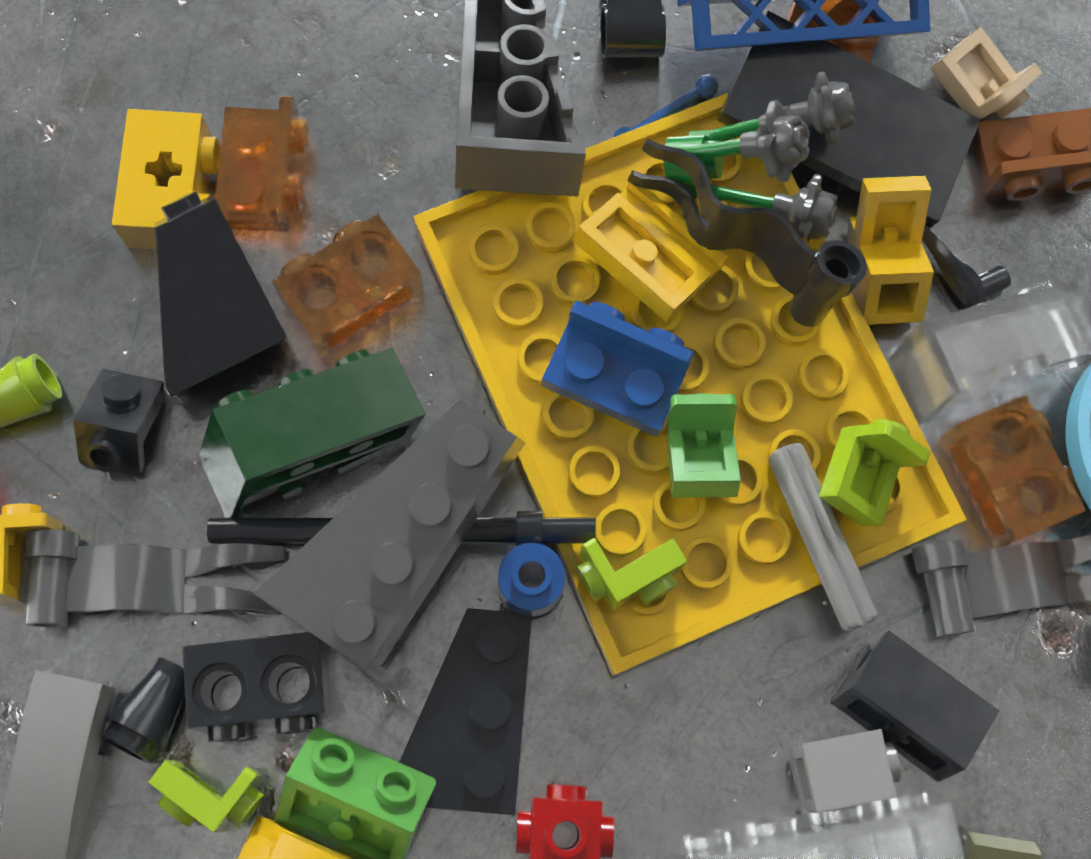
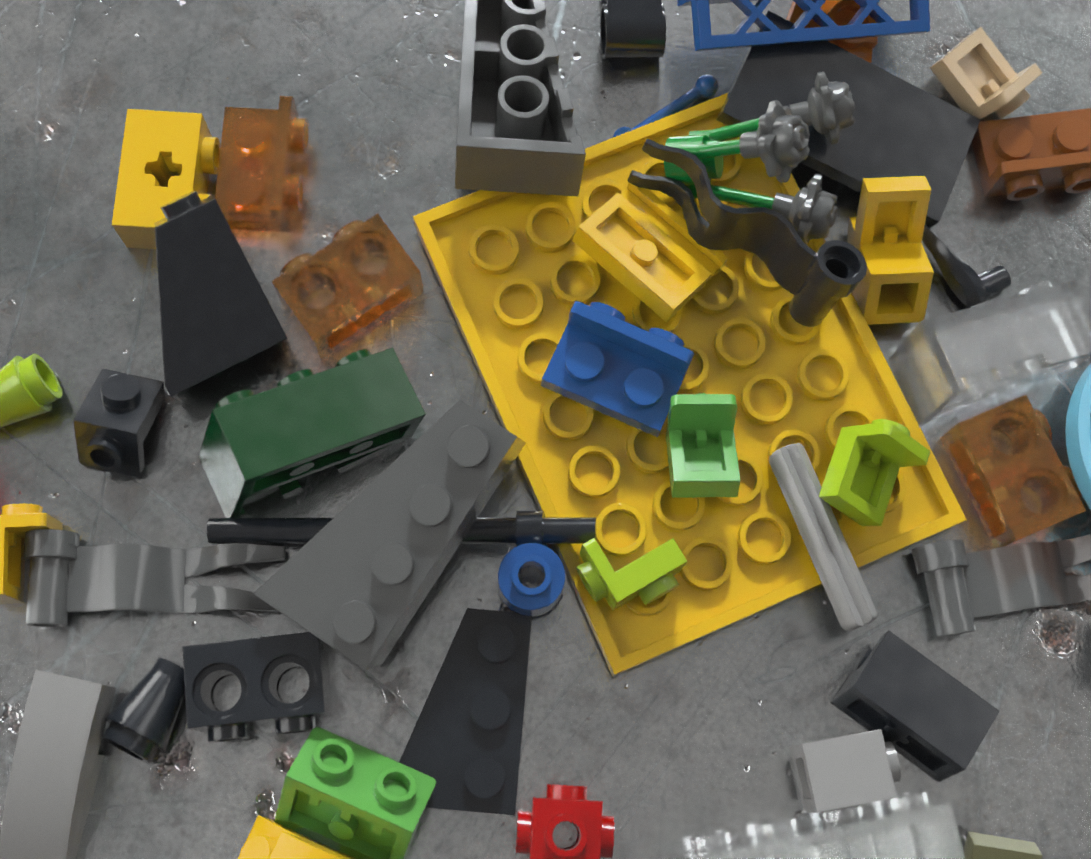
(192, 798): lime bracket -> none

